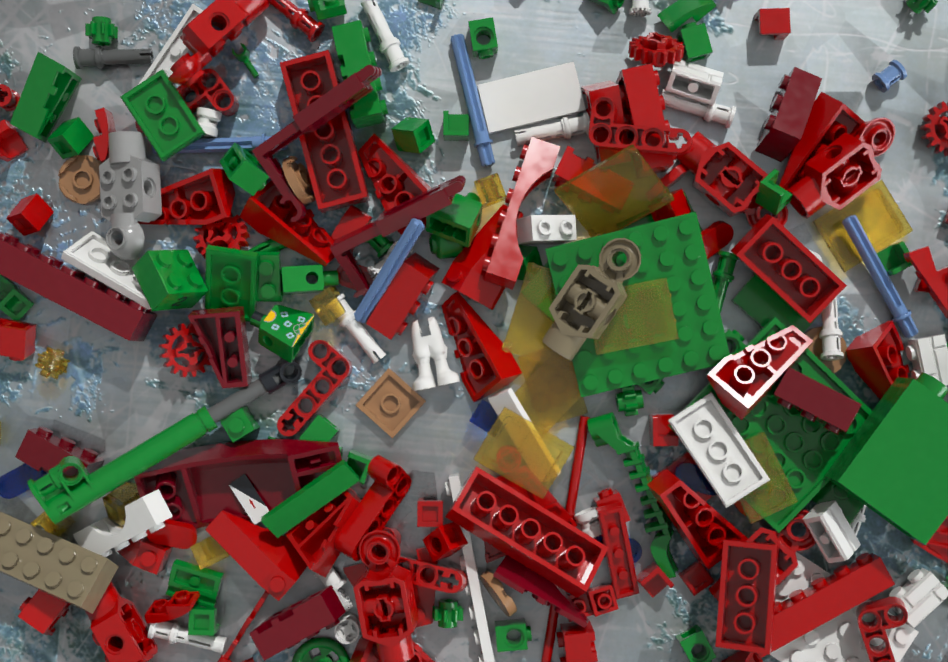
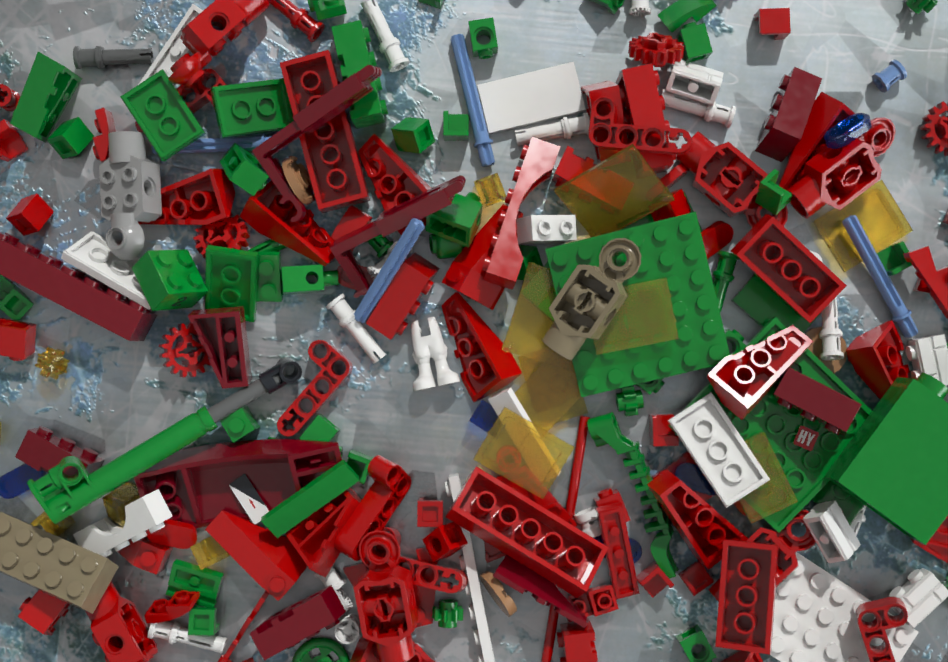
(80, 179): medium nougat tile -> none
(101, 31): green gear -> none
(208, 120): white wheel -> none
(244, 57): green hand -> none
(251, 108): none -> green tile
(283, 330): green torso -> none
(328, 305): clear yellow panel -> none
(390, 402): medium nougat tile -> none
(504, 644): green brick -> none
(806, 438): none -> red sticker
(828, 598): red brick -> none
(847, 130): none -> clear blue tile

